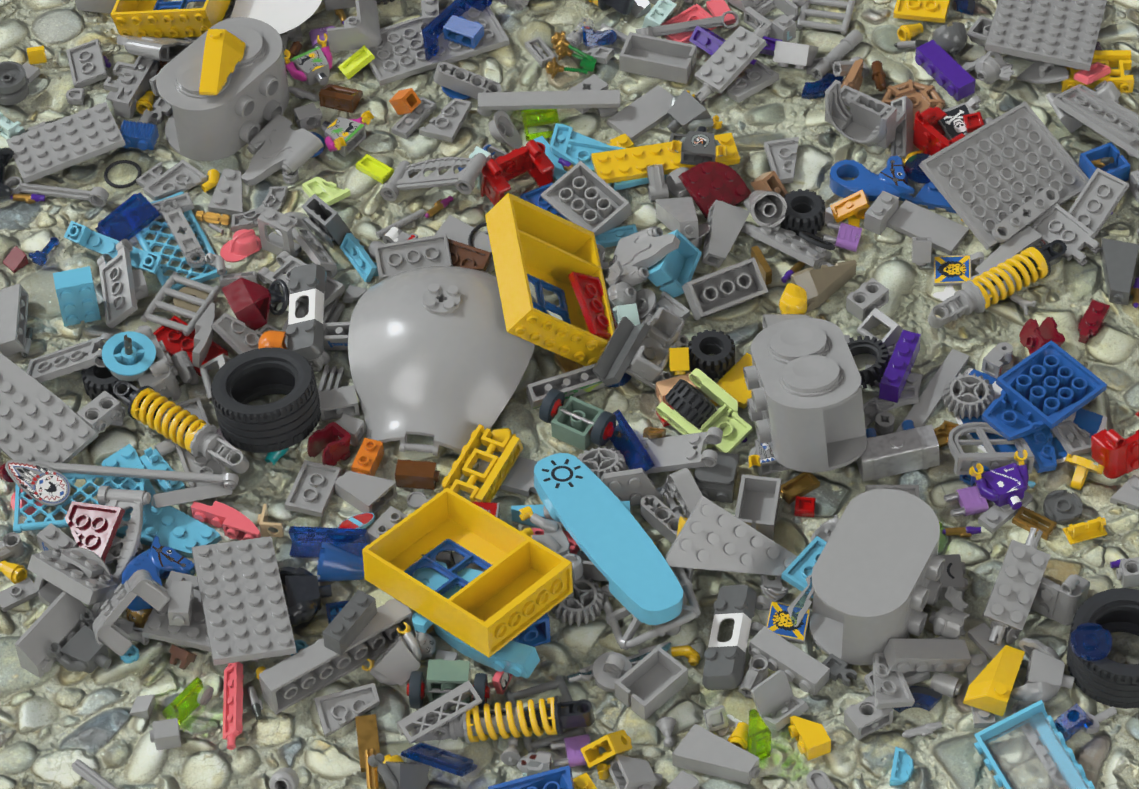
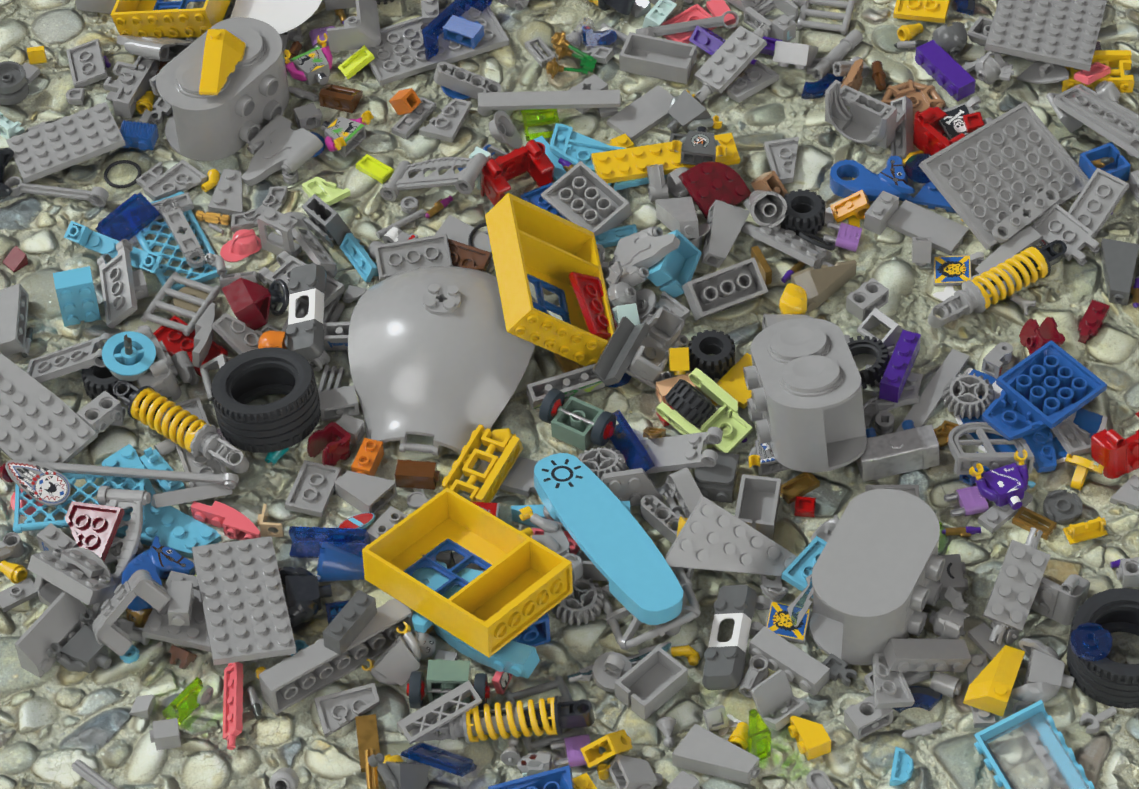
(28, 198): pearl gold piece -> none
(40, 257): clear blue piece -> none
(409, 205): none -> light grey tile
(1072, 721): clear blue leg -> none

